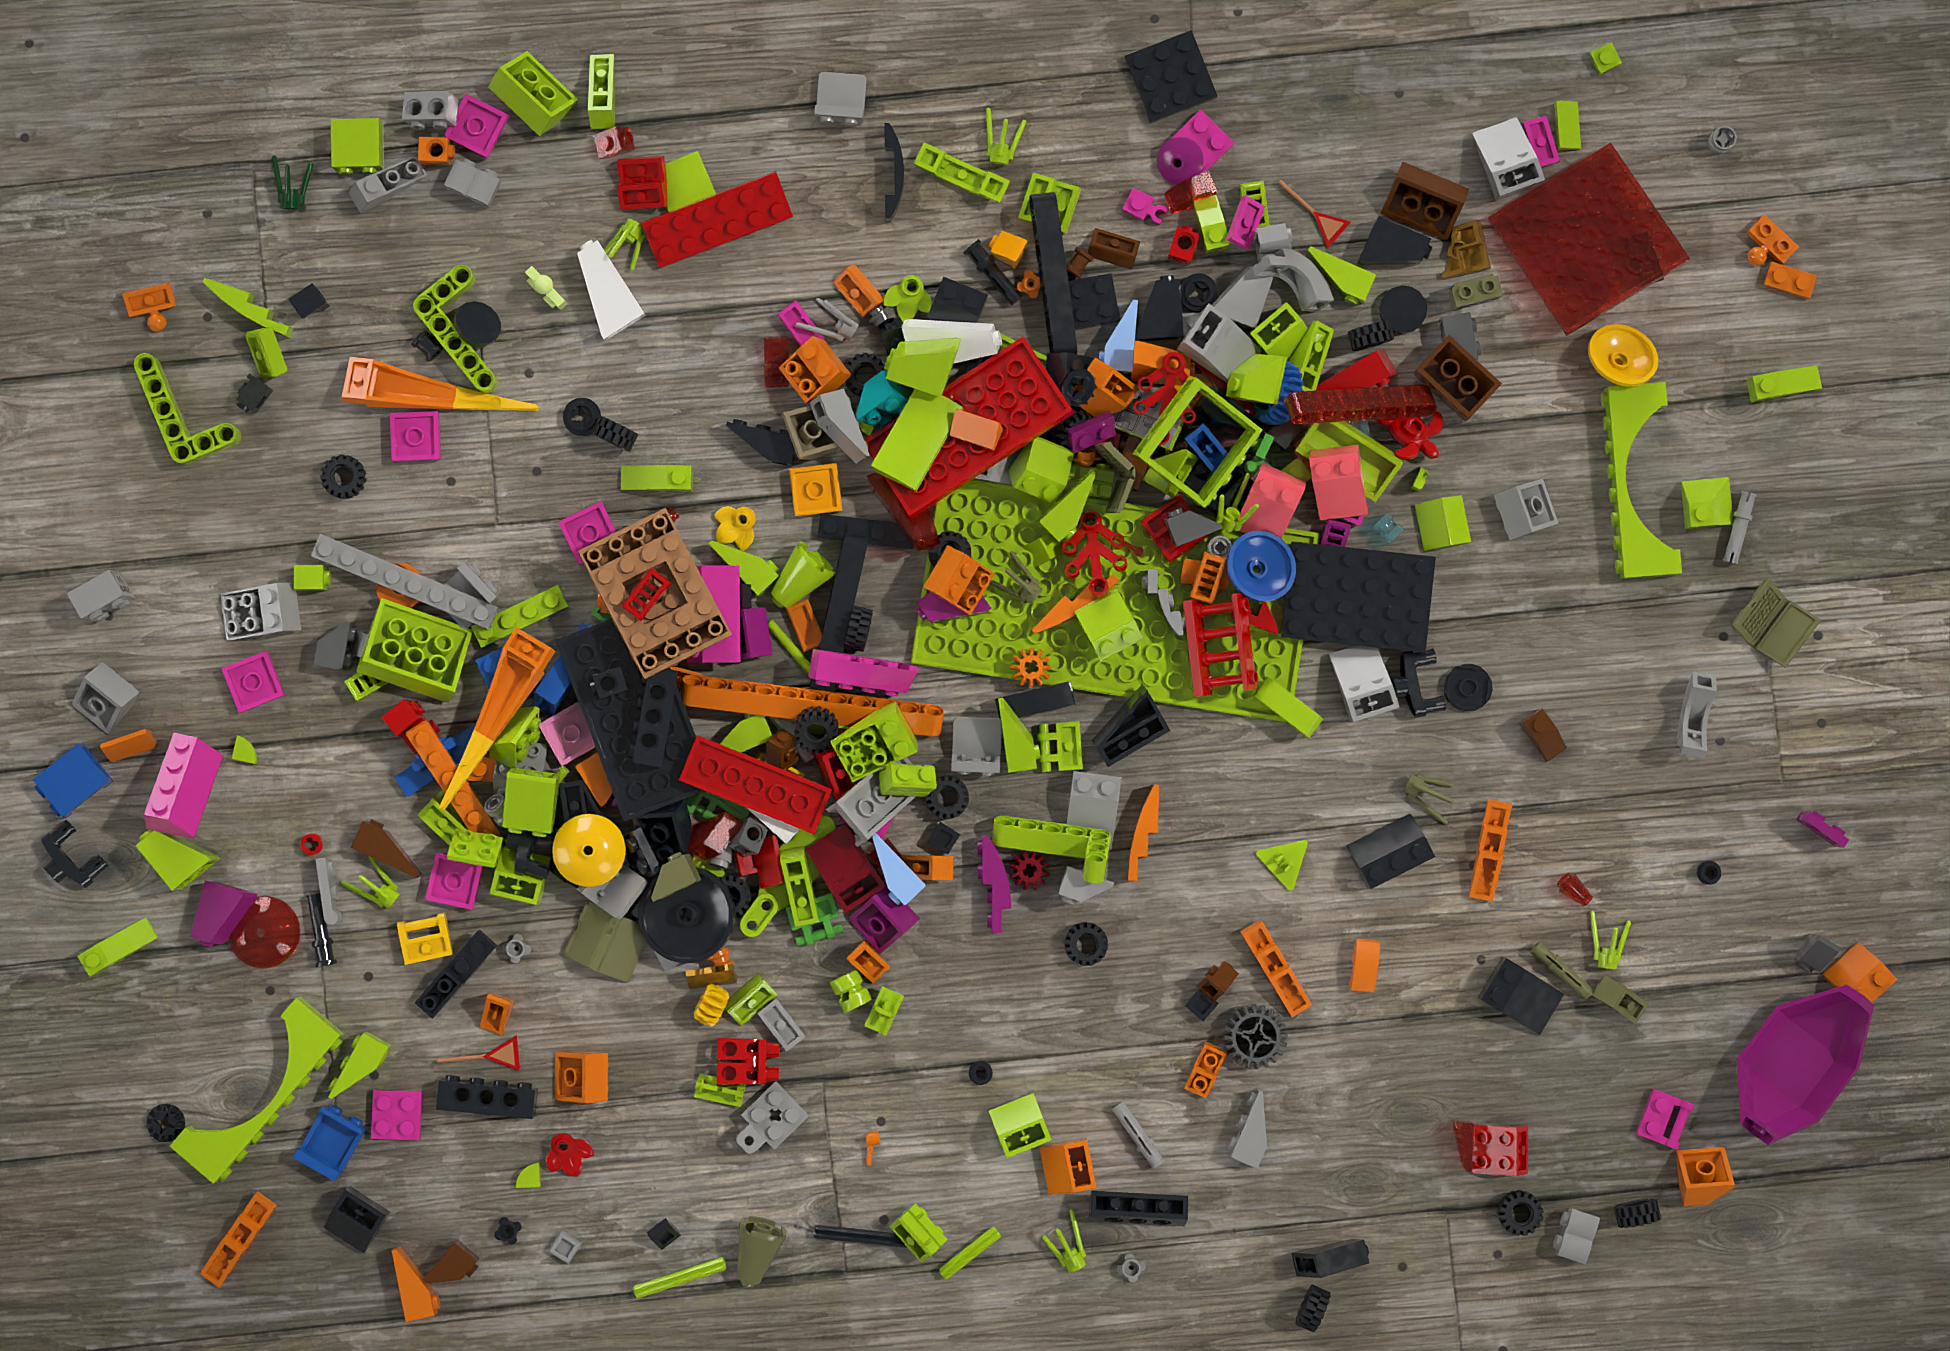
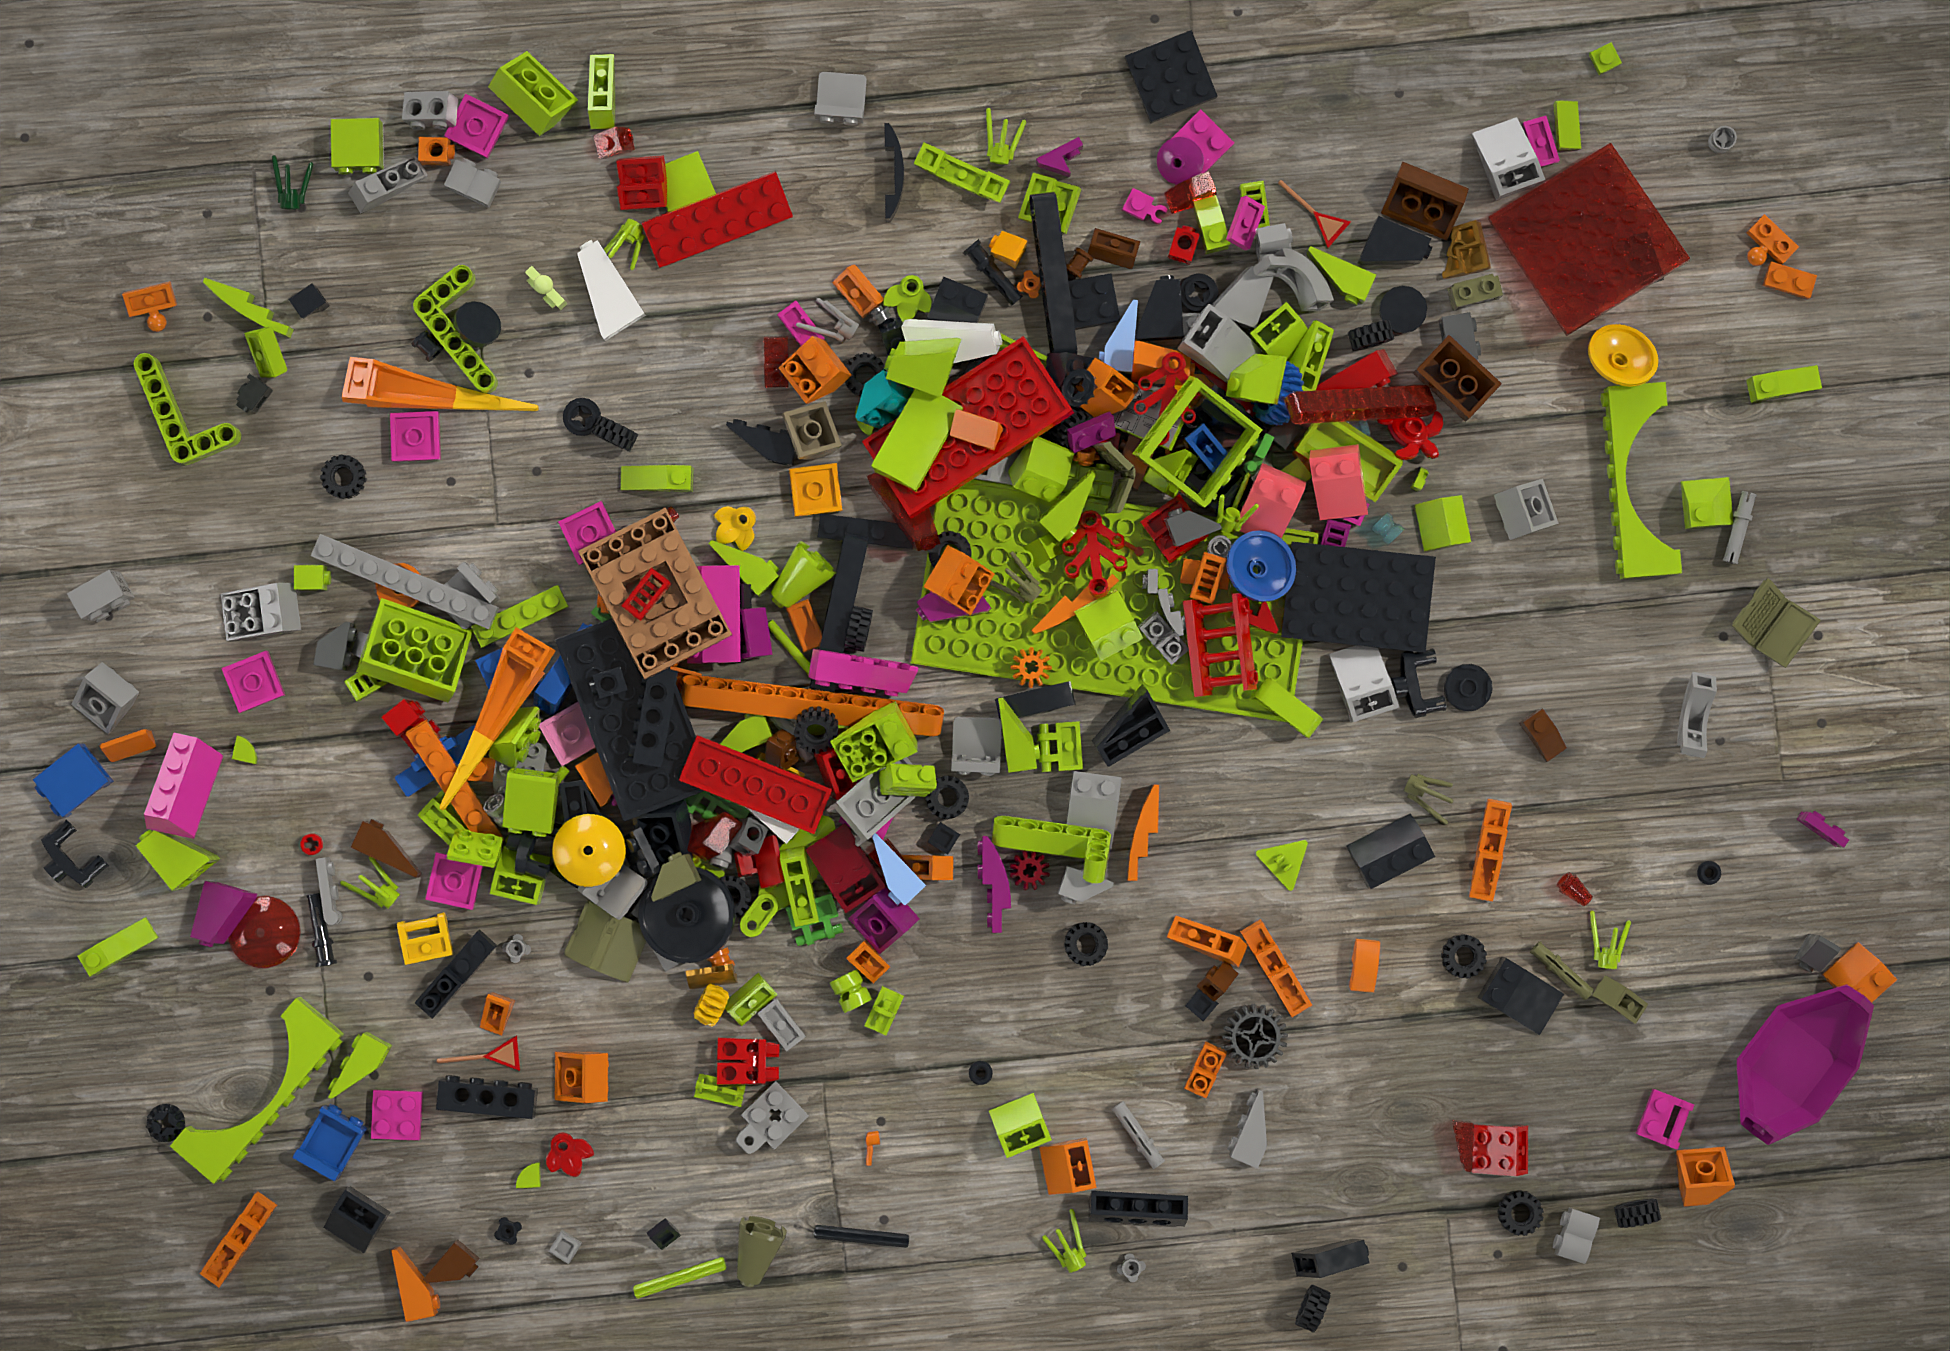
(838, 421): light grey slope -> none
(918, 1232): lime brick -> none
(969, 1253): lime axle -> none
(1054, 159): none -> magenta slope
(1163, 637): none -> light grey slope
(1208, 940): none -> orange slope
(1474, 945): none -> black tyre

